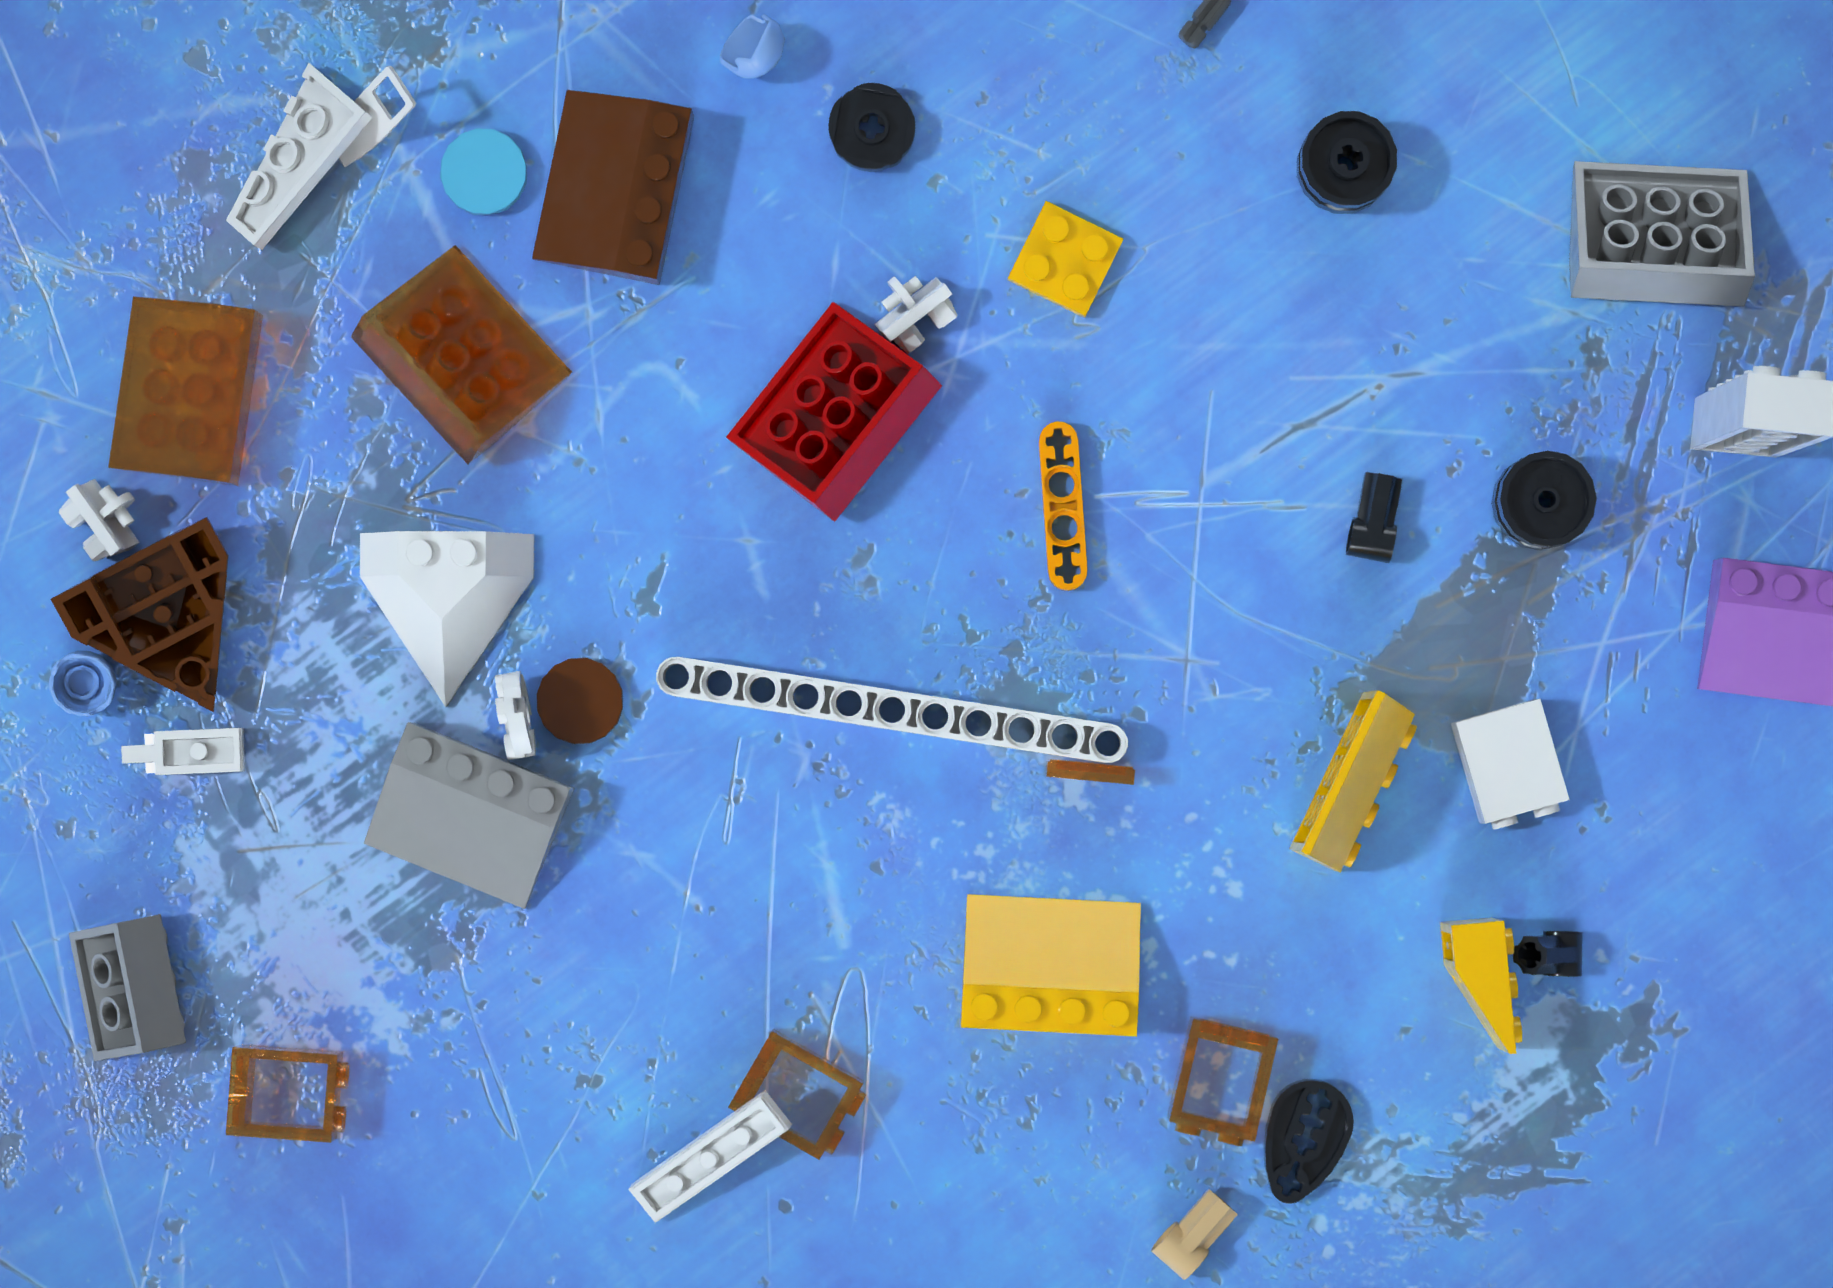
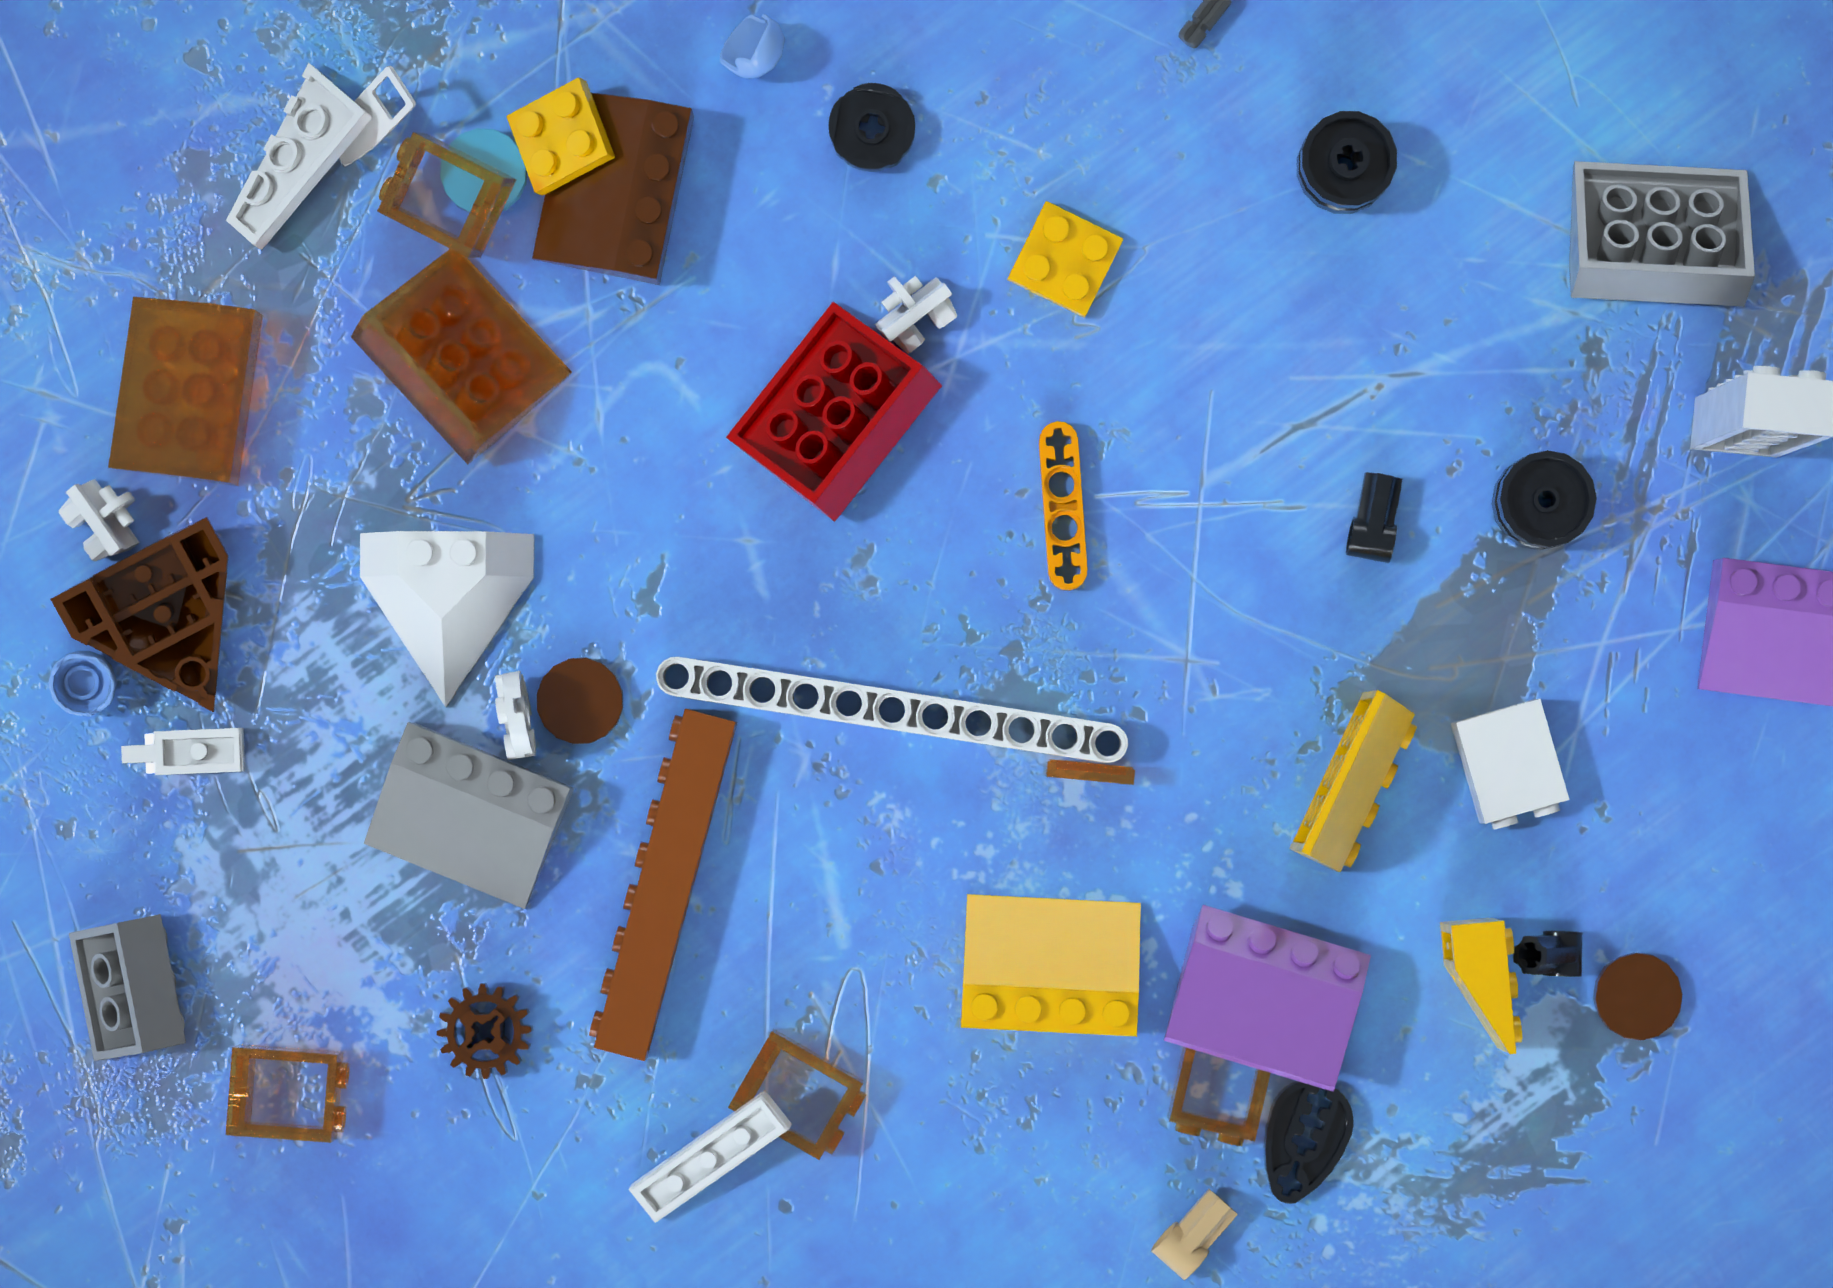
(485, 209): none -> clear orange window
(499, 1045): none -> reddish brown gear
(560, 136): none -> yellow plate
(664, 885): none -> dark orange brick
(1267, 997): none -> medium lavender slope
(1637, 996): none -> reddish brown tile

